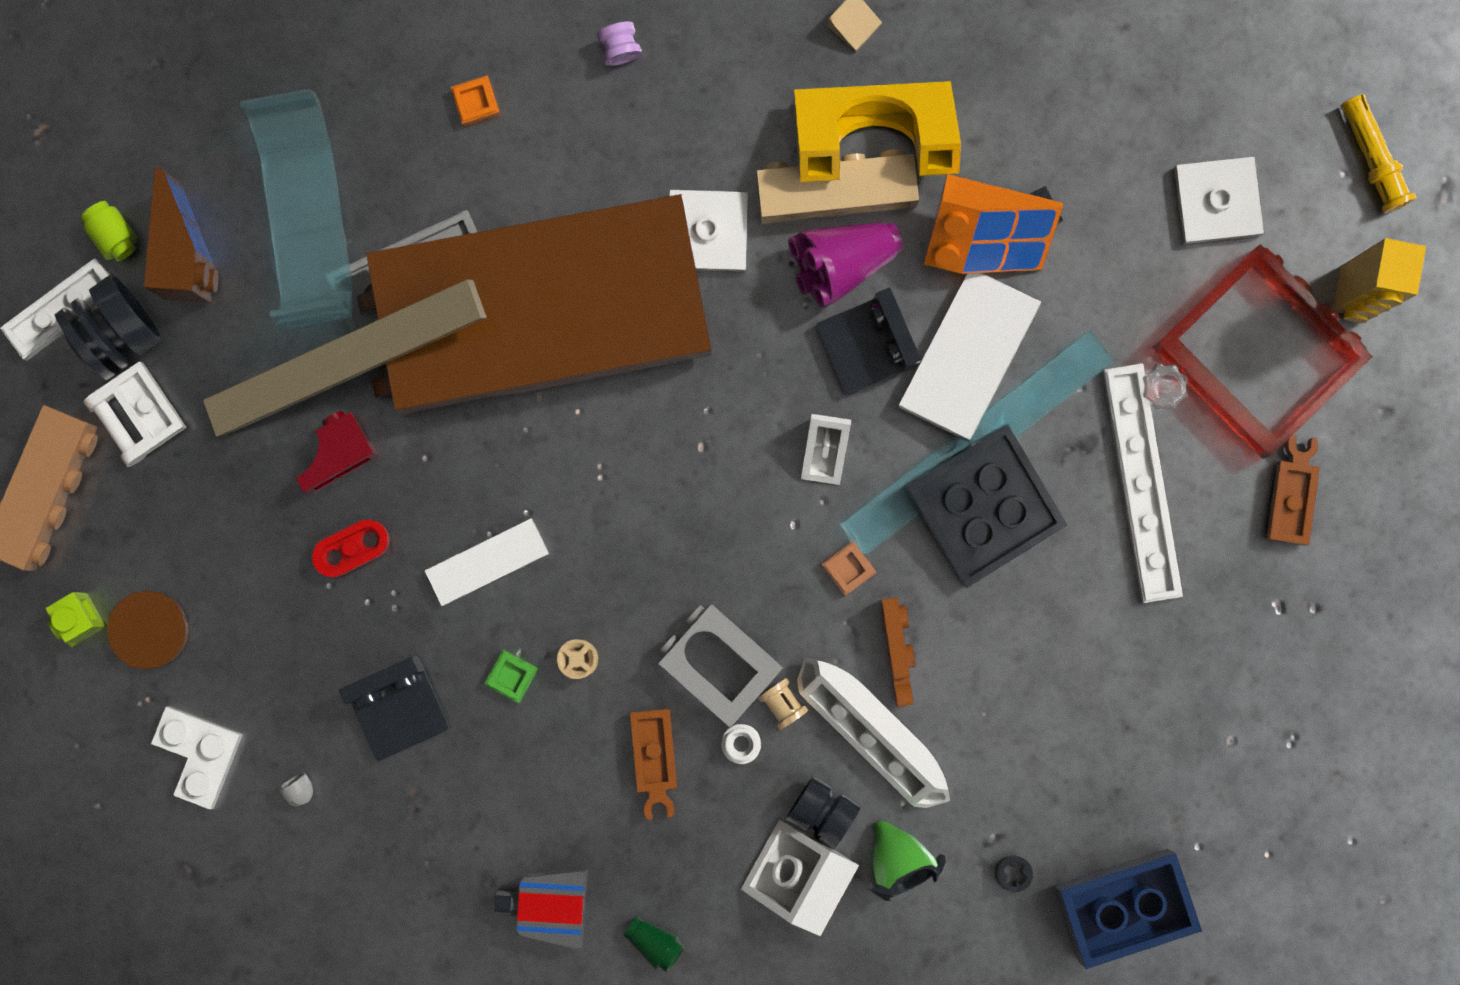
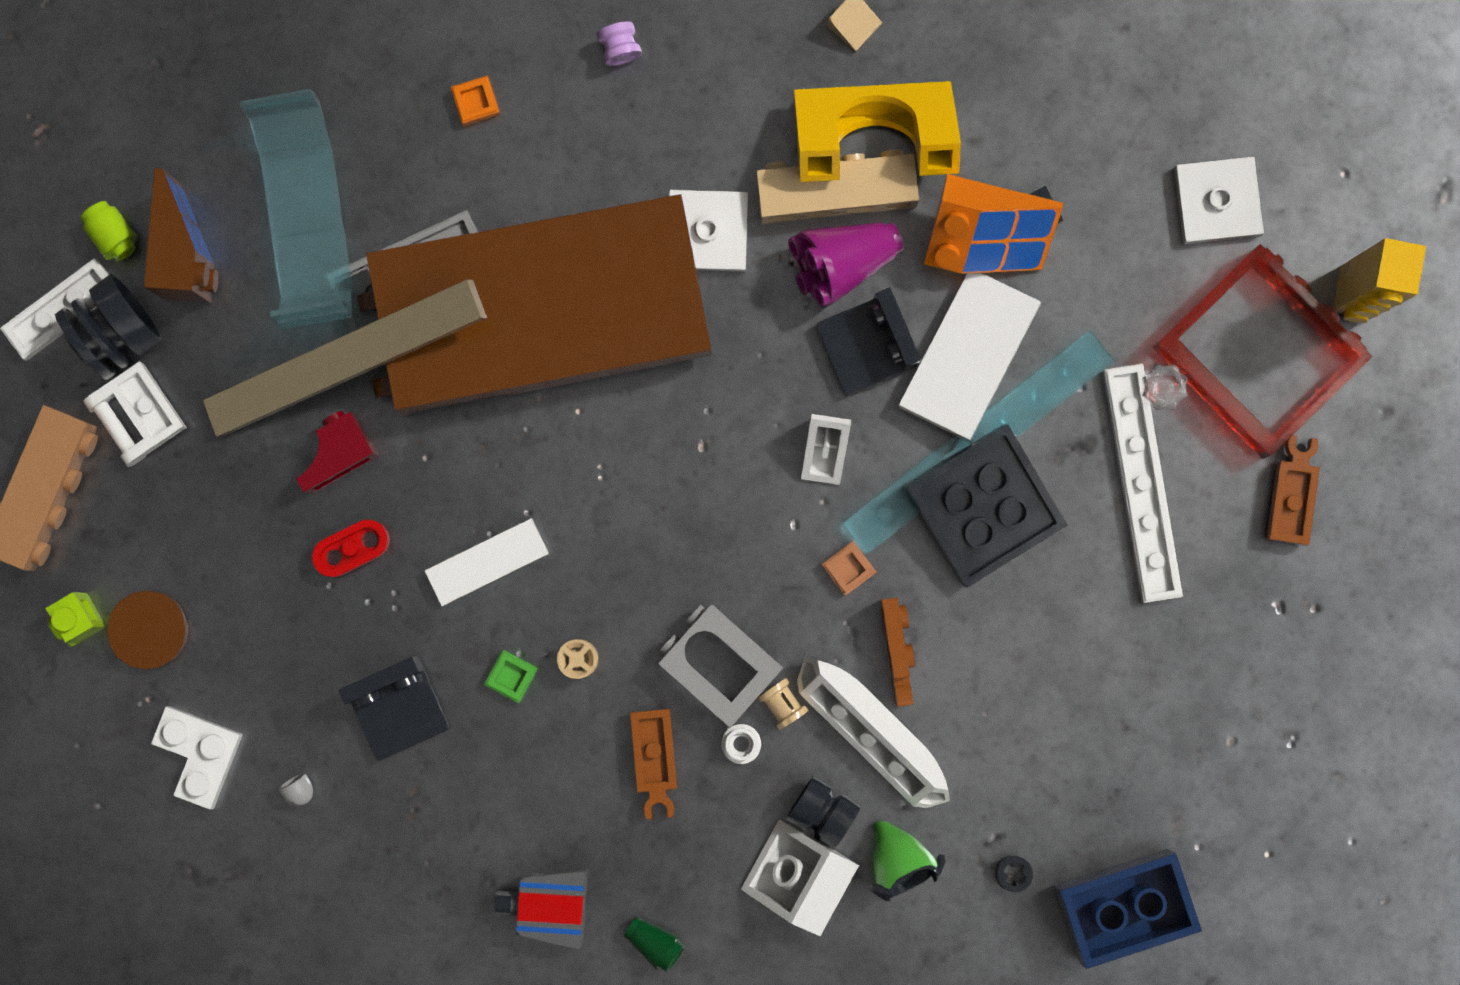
(1383, 169): yellow pin -> none

